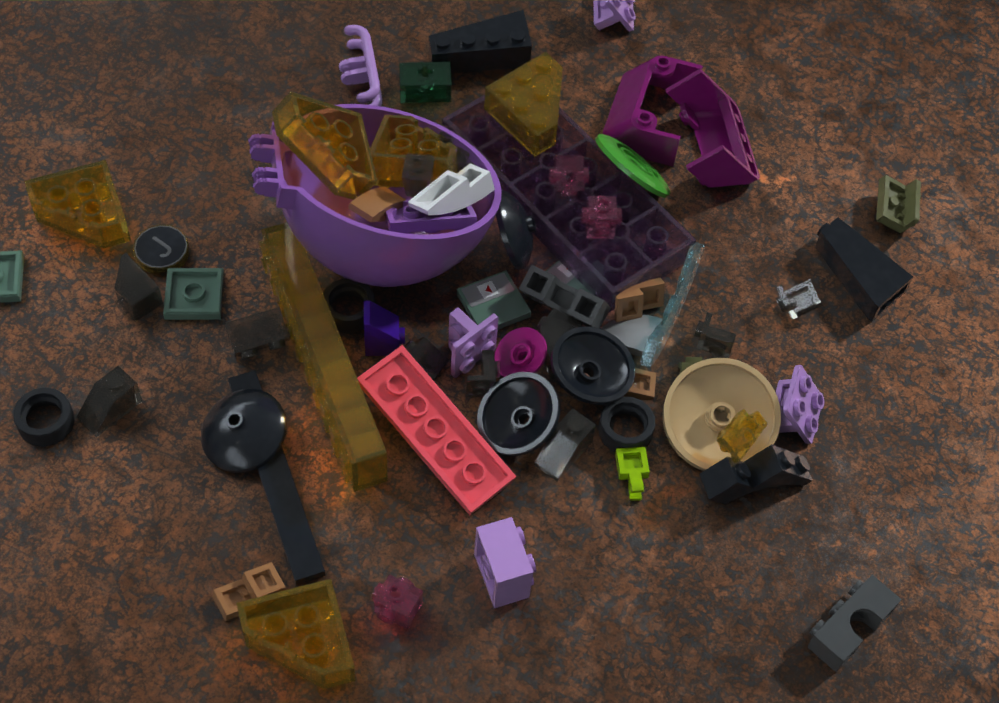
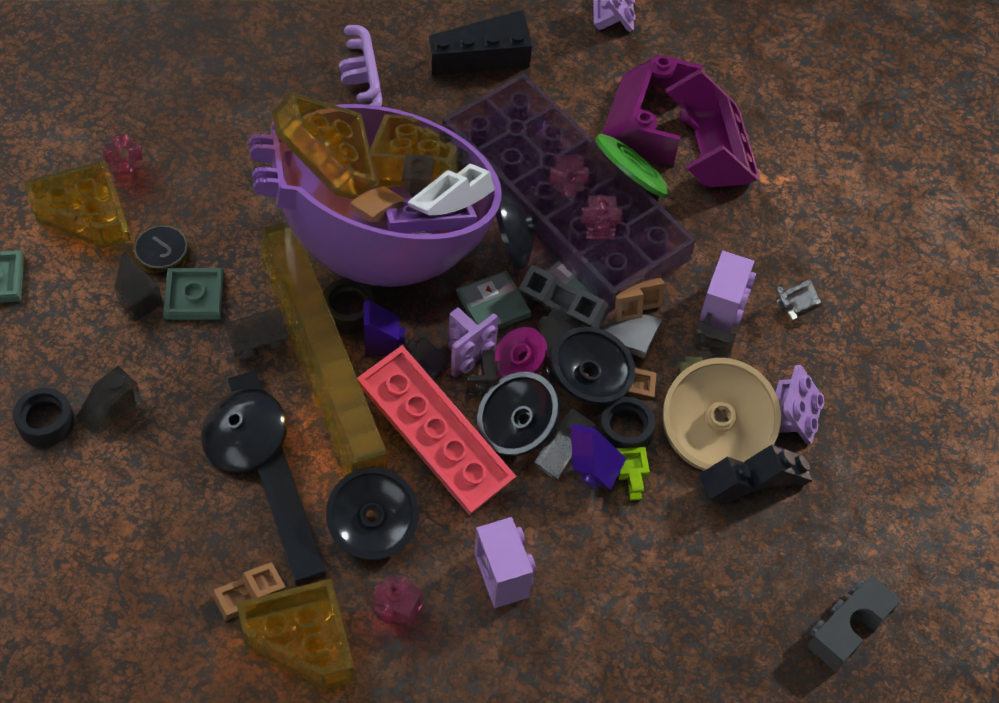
(119, 163): none -> clear pink brick
(375, 491): none -> black dish
(425, 82): clear green brick -> none
(528, 102): clear yellow brick -> none
(595, 457): none -> dark purple slope
(661, 333): clear light blue tile -> none
(728, 291): none -> lavender brick
(741, 434): clear yellow hips -> none
(862, 268): black slope -> none
(898, 204): olive bracket -> none

